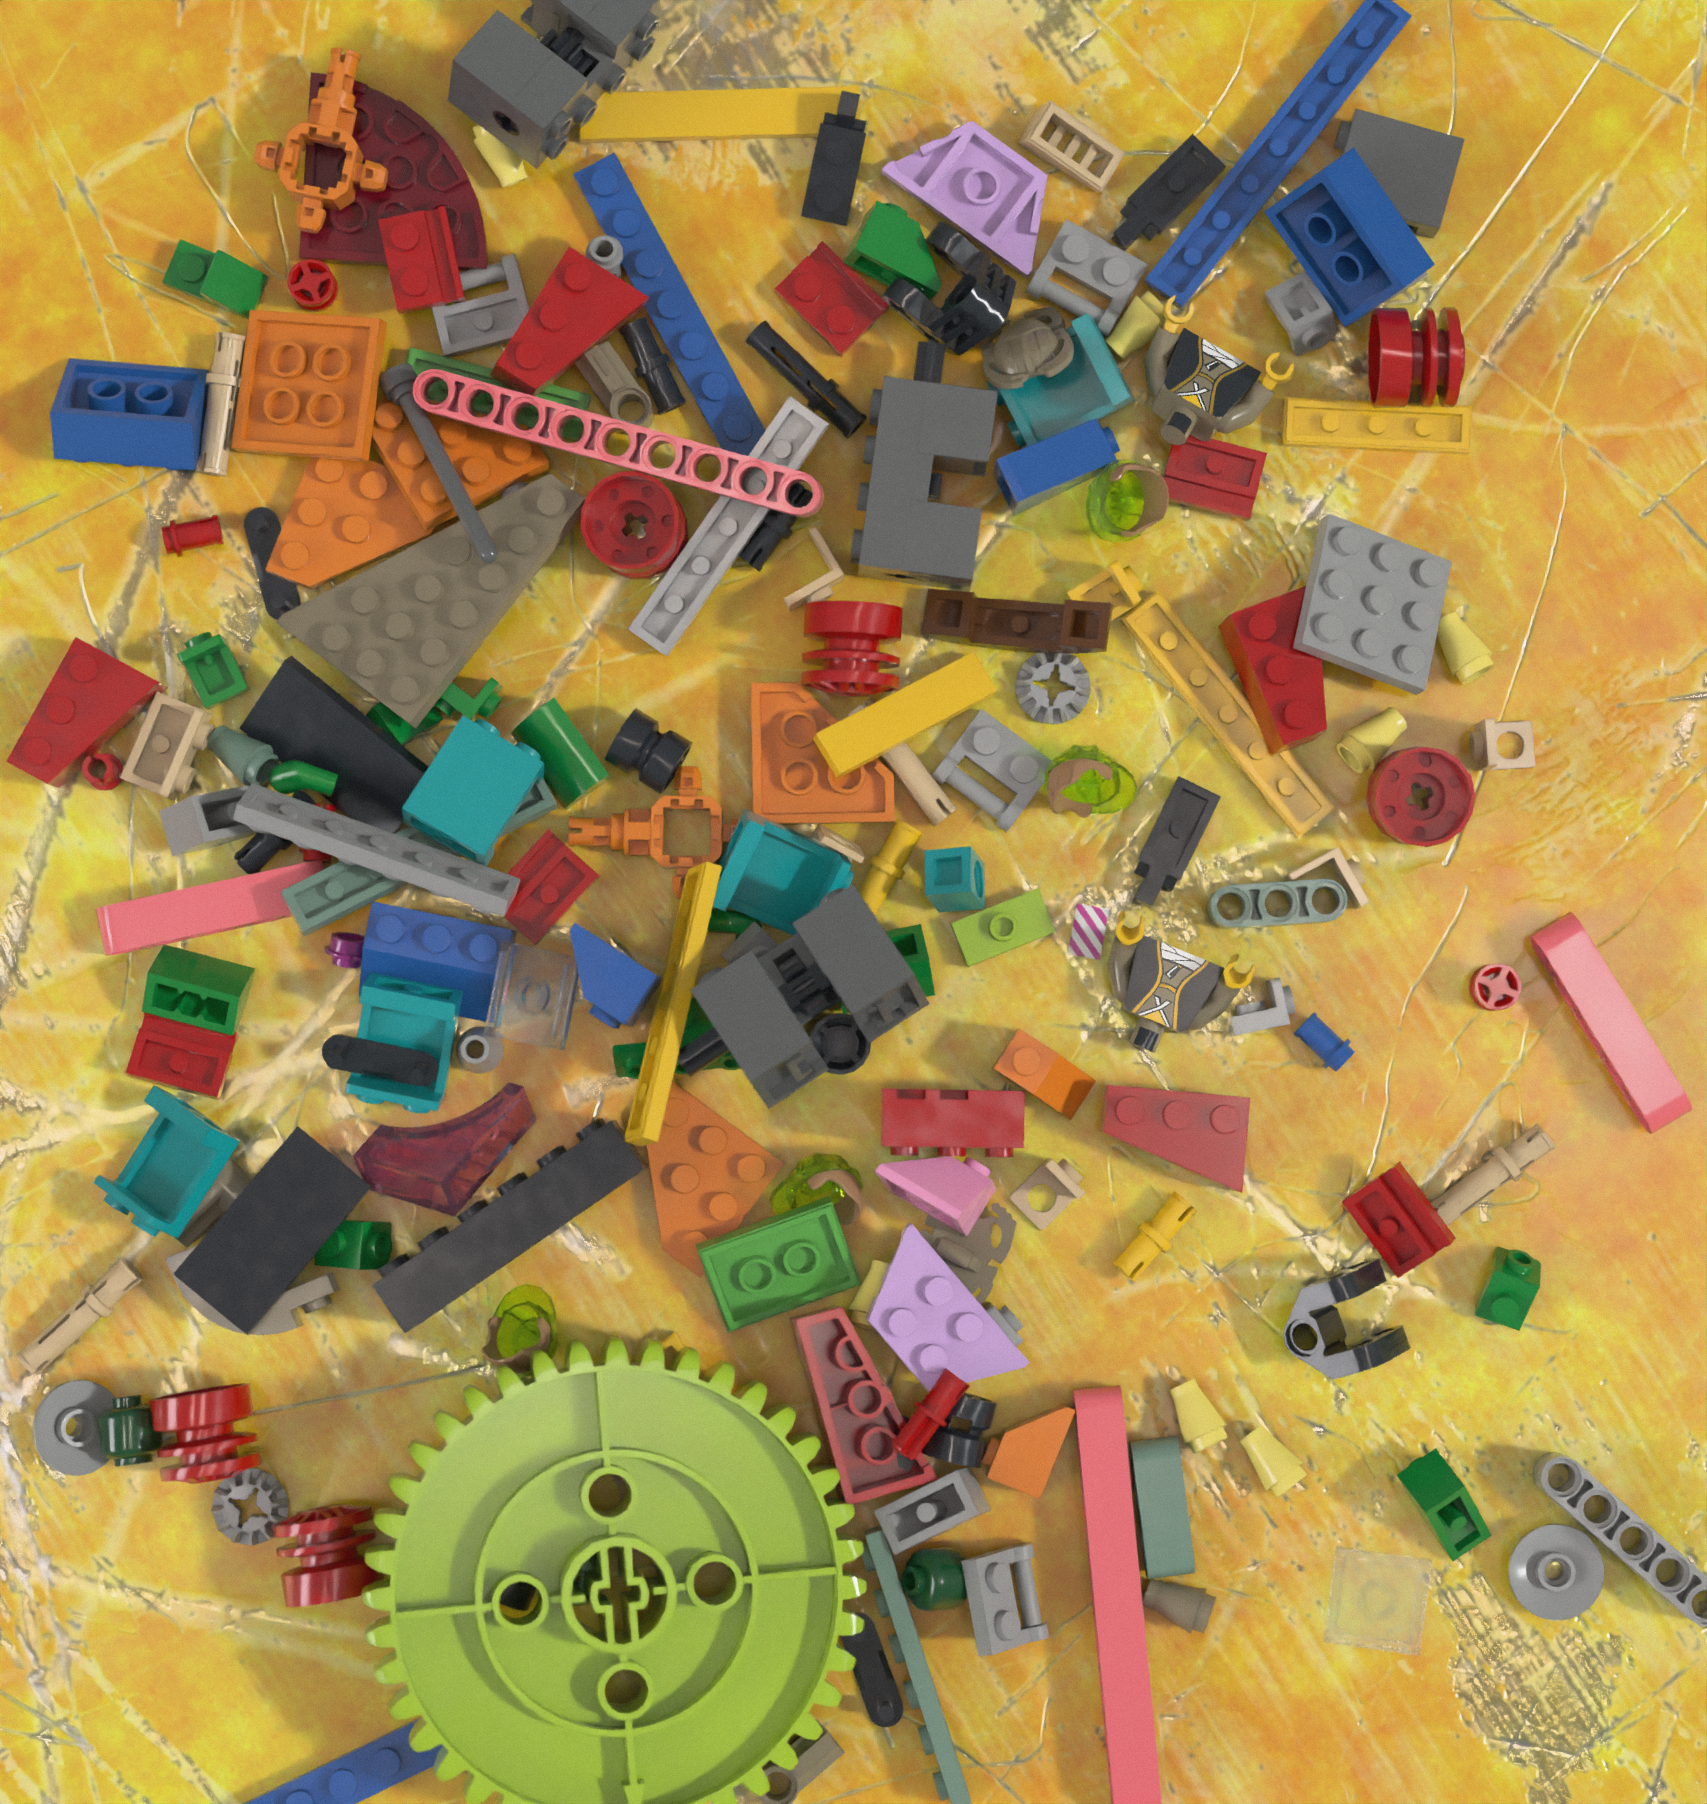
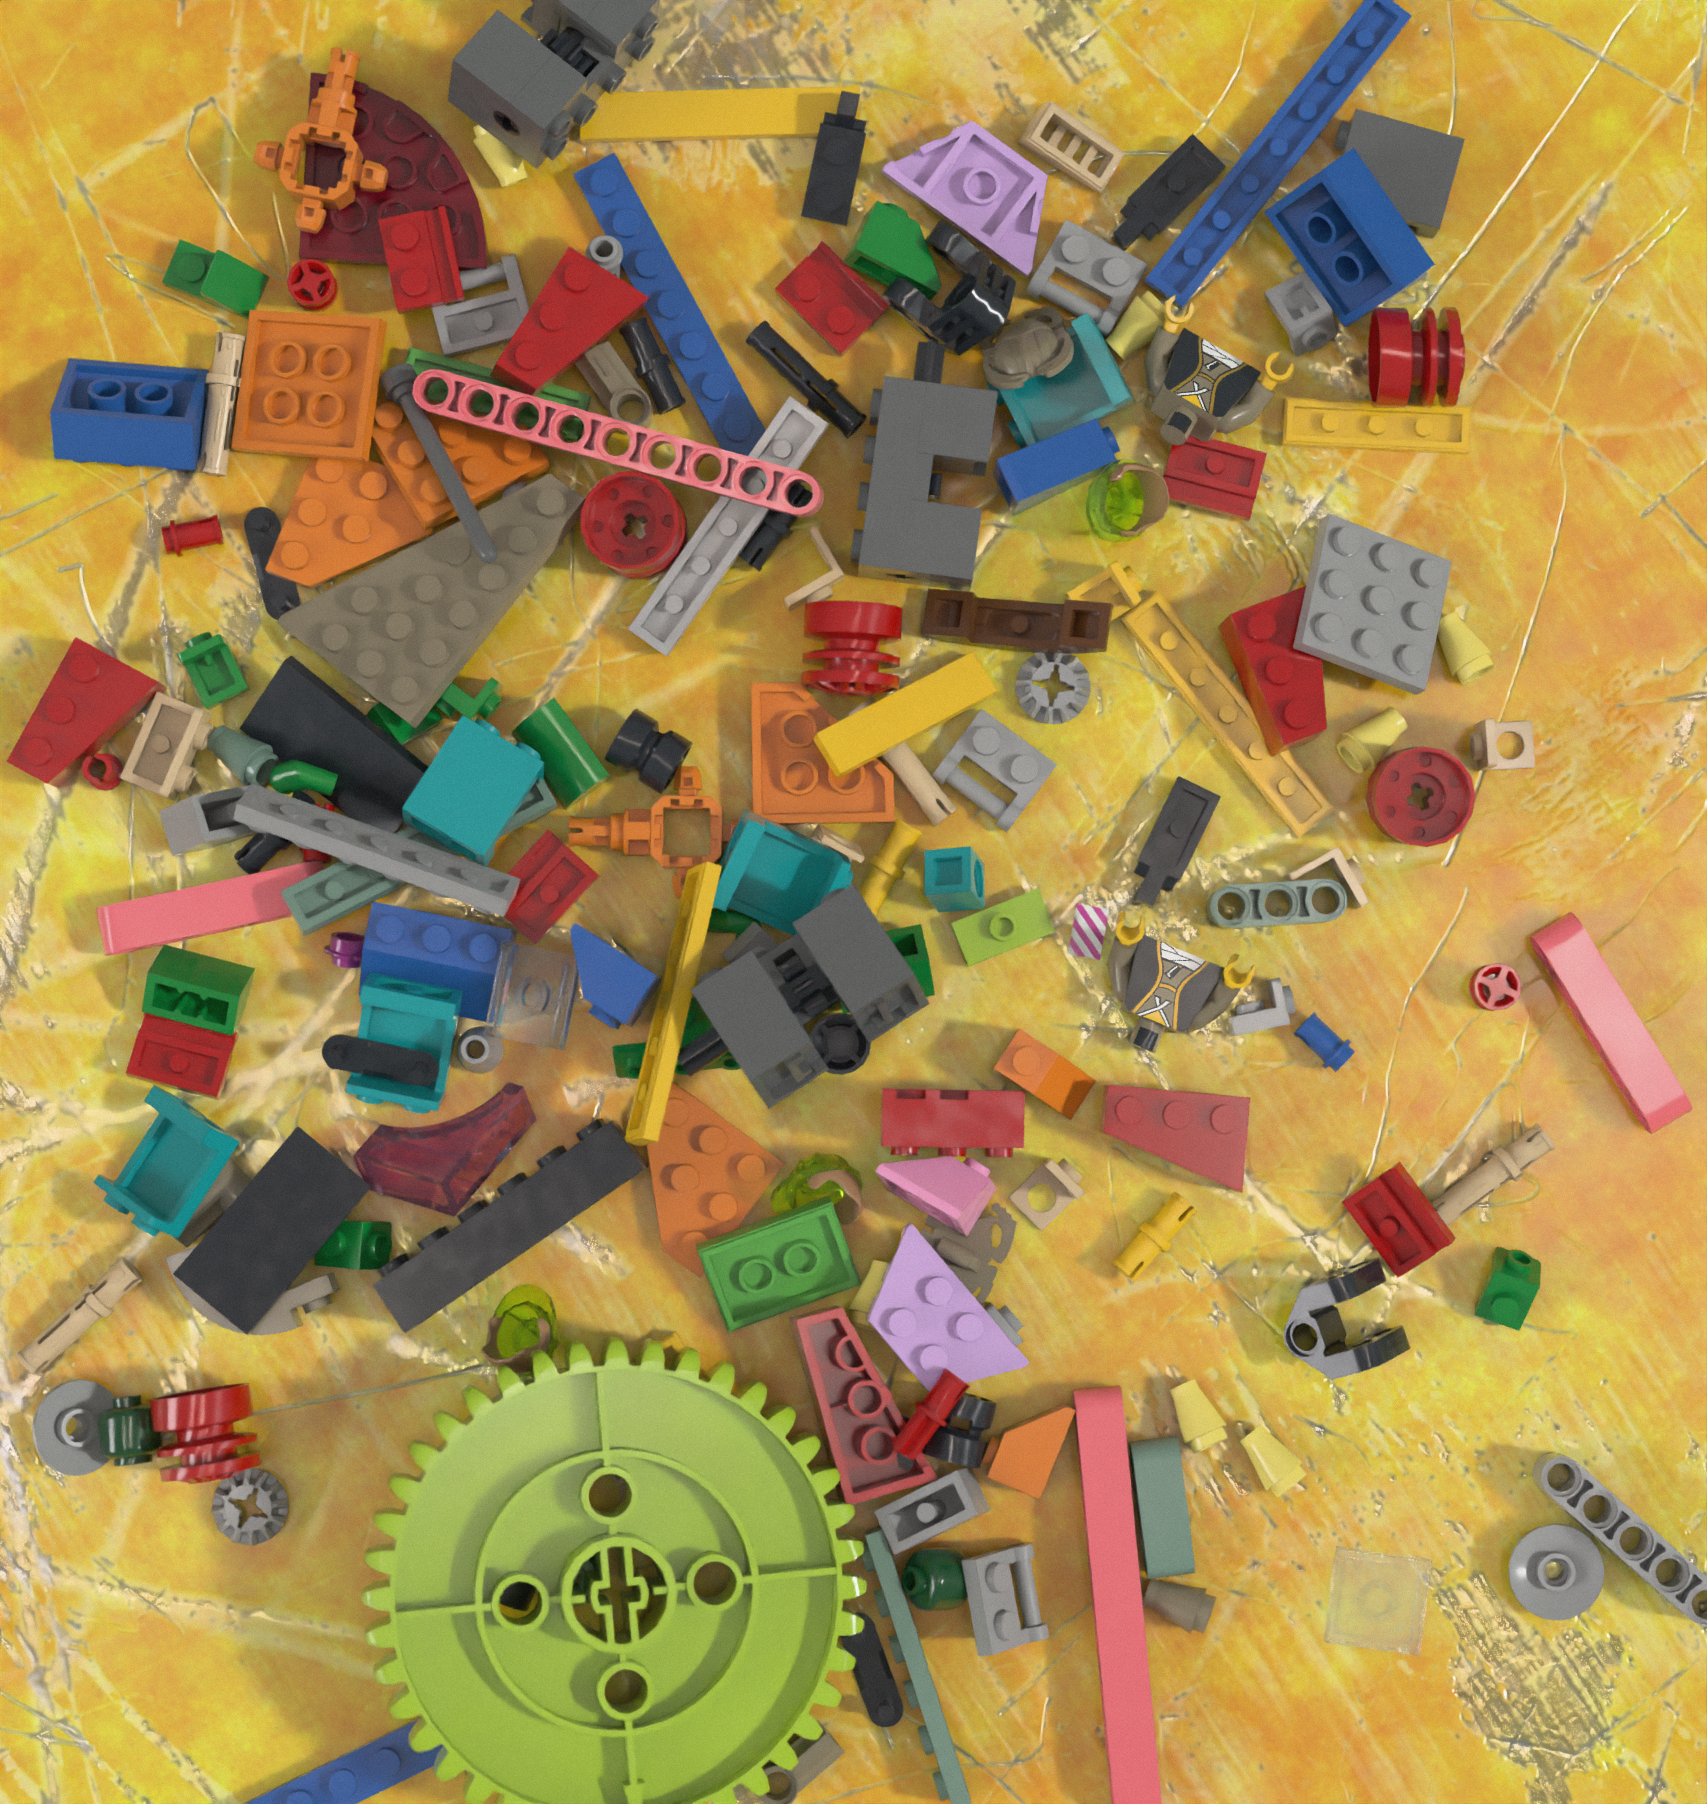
(327, 1553): red wheel -> none
(1088, 782): clear neon green piece -> none
(1444, 1504): green slope -> none

